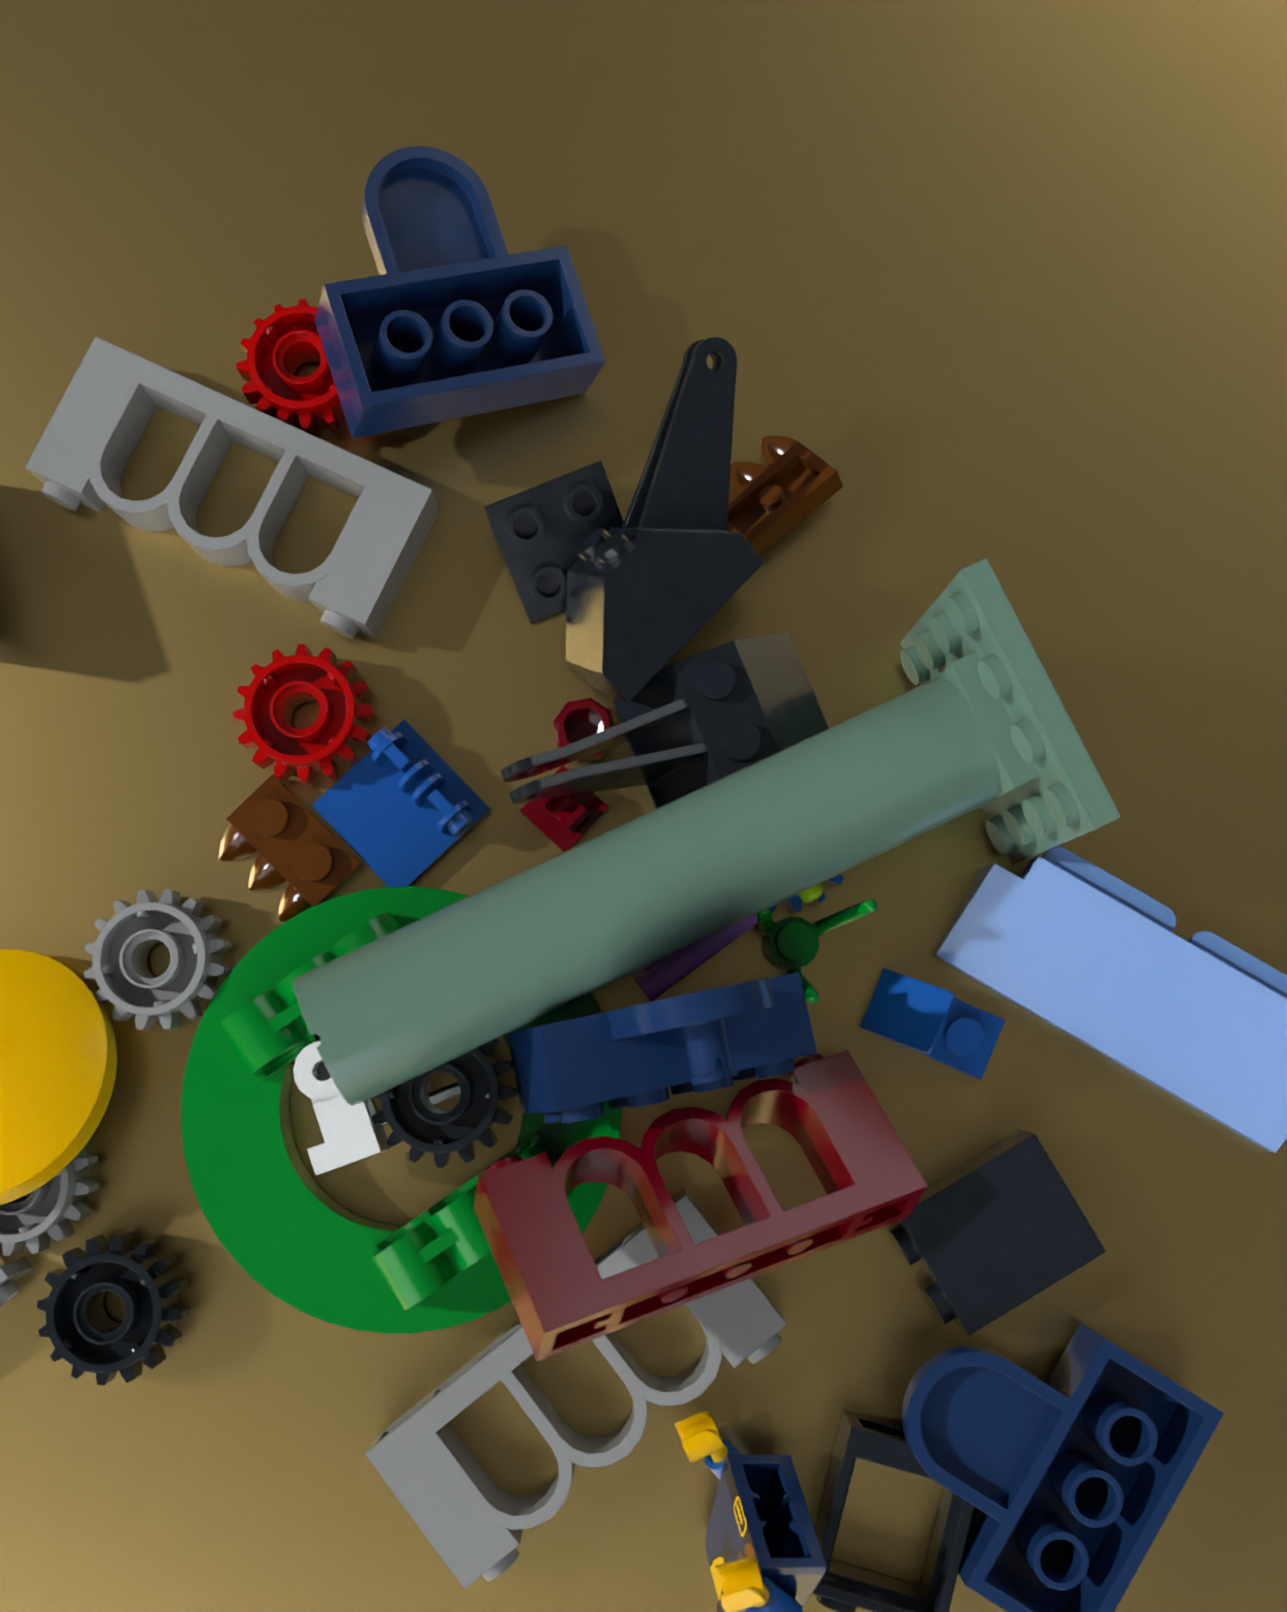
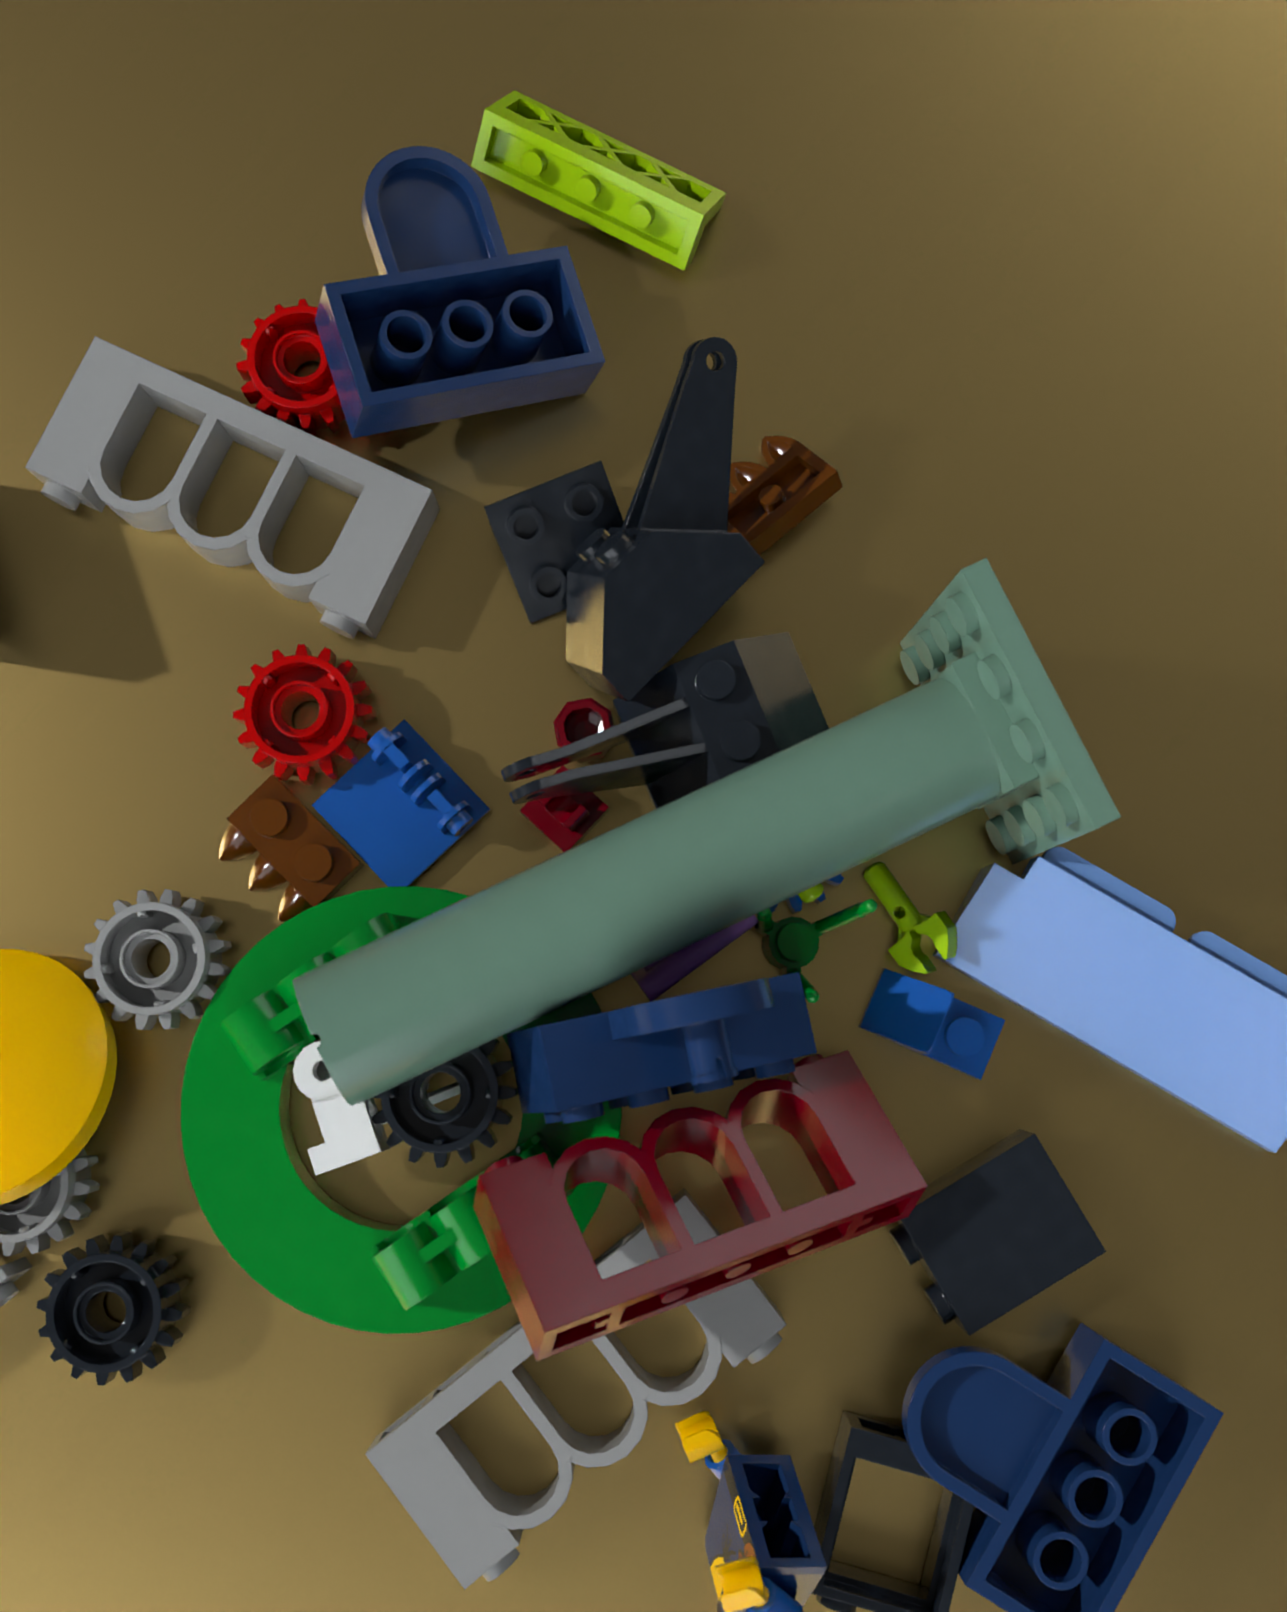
(595, 178): none -> lime fence
(911, 923): none -> lime bar

